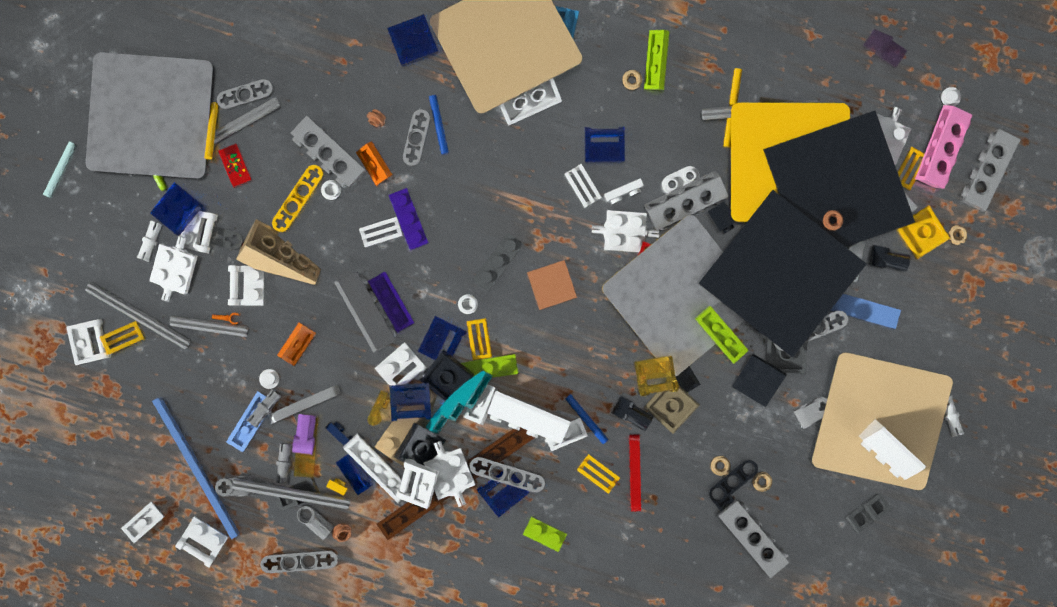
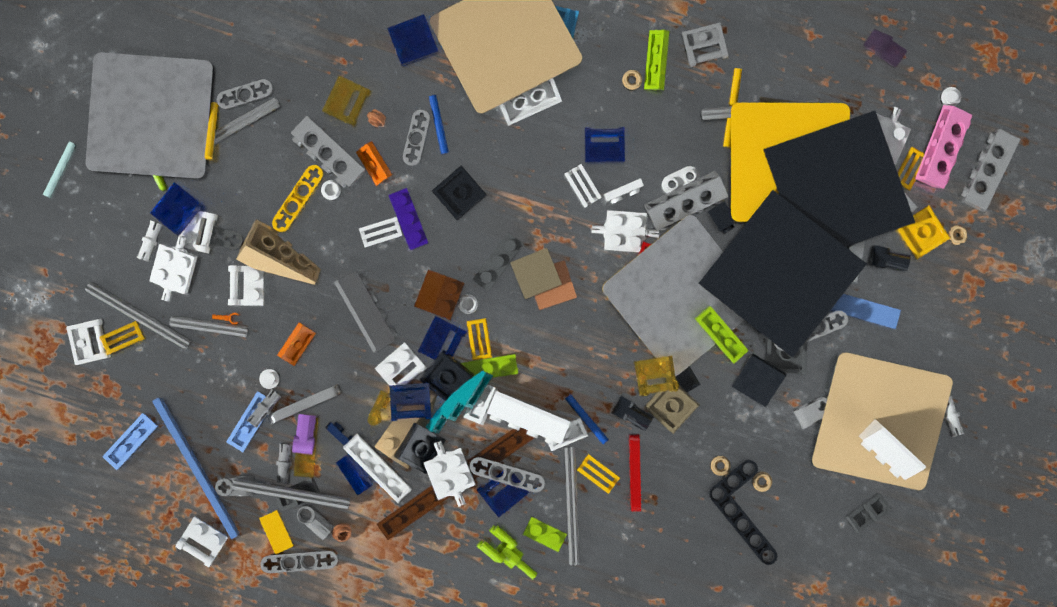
(130, 441): none -> light blue plate
(142, 522): white plate -> none
(235, 165): red tile -> none
(276, 532): none -> yellow tile
(338, 486): yellow plate -> none
(340, 97): none -> clear yellow plate
(391, 302): dark purple plate -> none
(423, 484): white plate -> none
(439, 294): none -> reddish brown slope
(459, 193): none -> black tile
(506, 551): none -> lime plant
(536, 273): none -> dark tan tile
(572, 506): none -> light grey axle
(702, 38): none -> light grey plate
(770, 565): light grey brick -> none
(839, 220): nougat plate -> none

